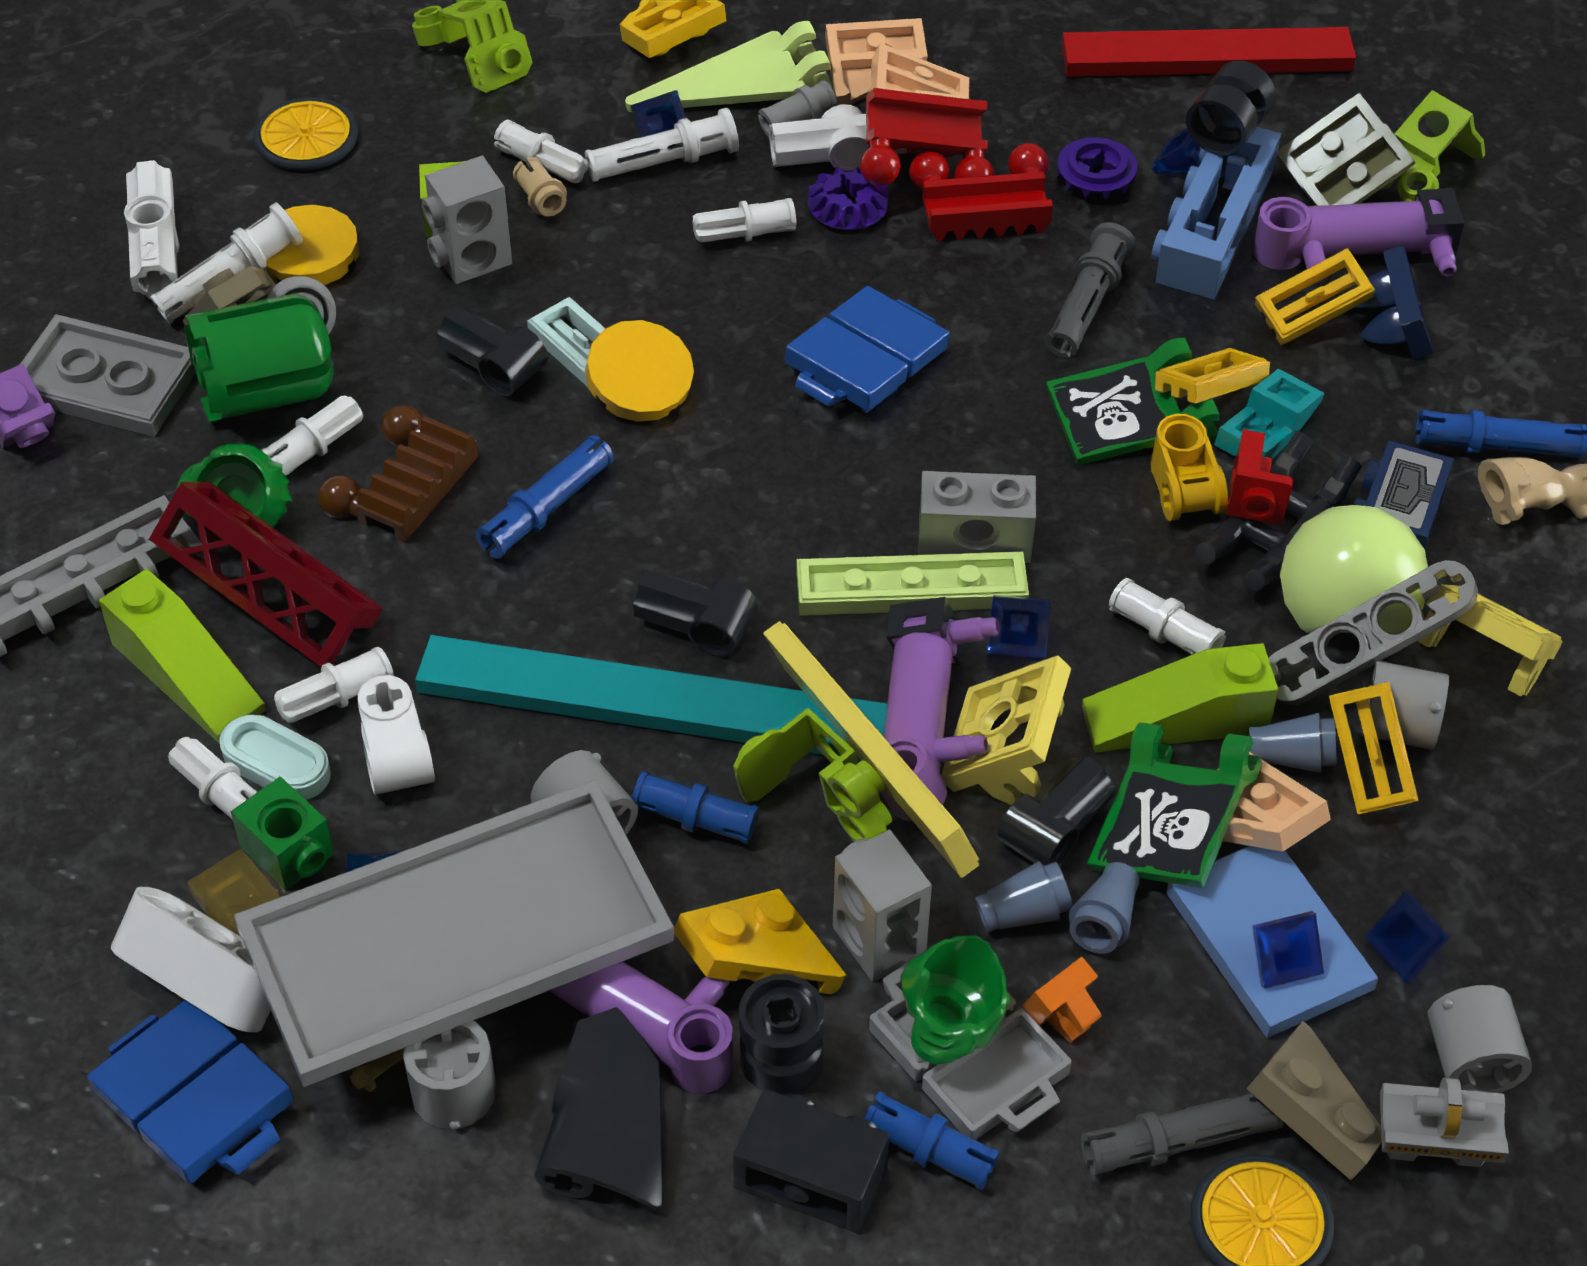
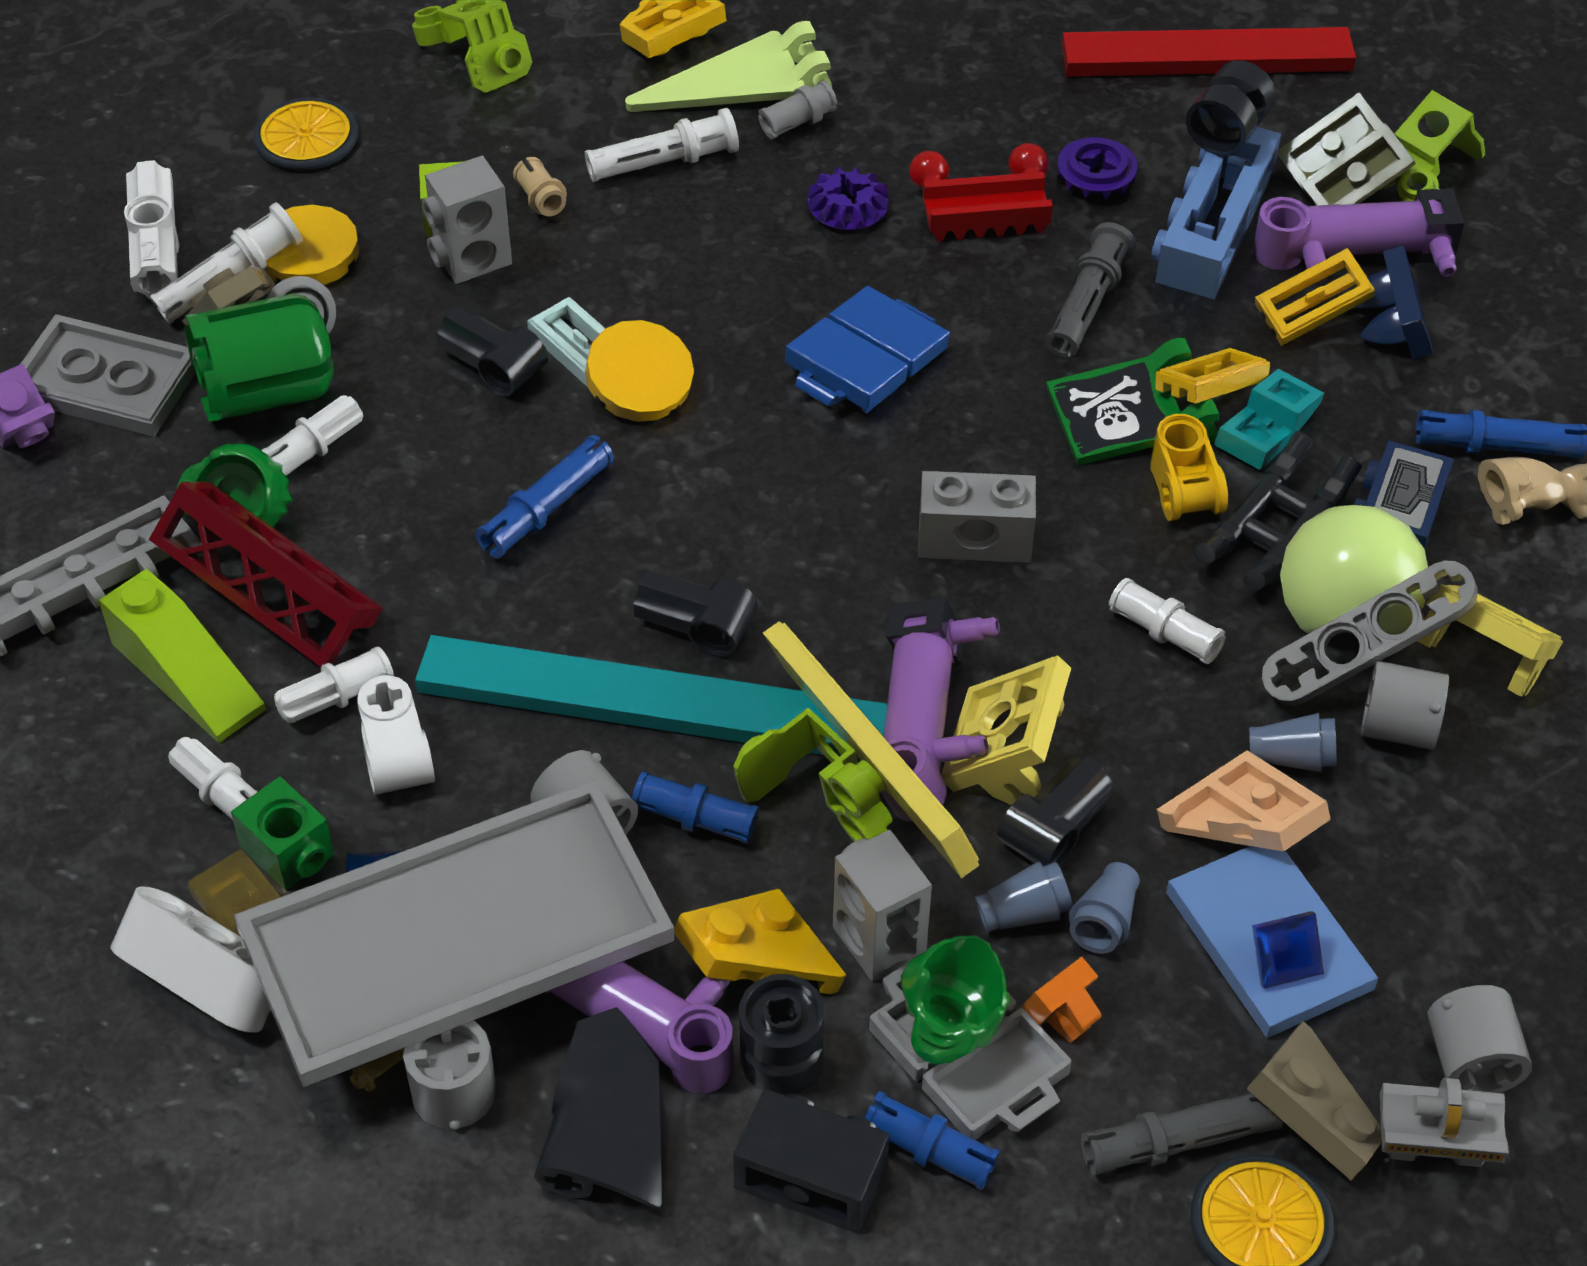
(192, 1092): blue piece -> none
(270, 750): light aqua tile -> none
(425, 469): reddish brown gear -> none
(525, 143): white axle -> none
(658, 113): clear blue slope -> none
(745, 221): white axle -> none
(834, 138): white piece -> none
(854, 45): light nougat wing -> none
(877, 582): yellowish green tile -> none
(907, 73): light nougat wing -> none
(922, 123): red gear -> none
(1022, 626): clear blue slope -> none
(1172, 815): flag -> none
(1177, 154): clear blue slope -> none
(1191, 698): lime slope -> none
(1253, 489): red bracket -> none
(1385, 797): yellow tile -> none
(1407, 937): clear blue slope -> none

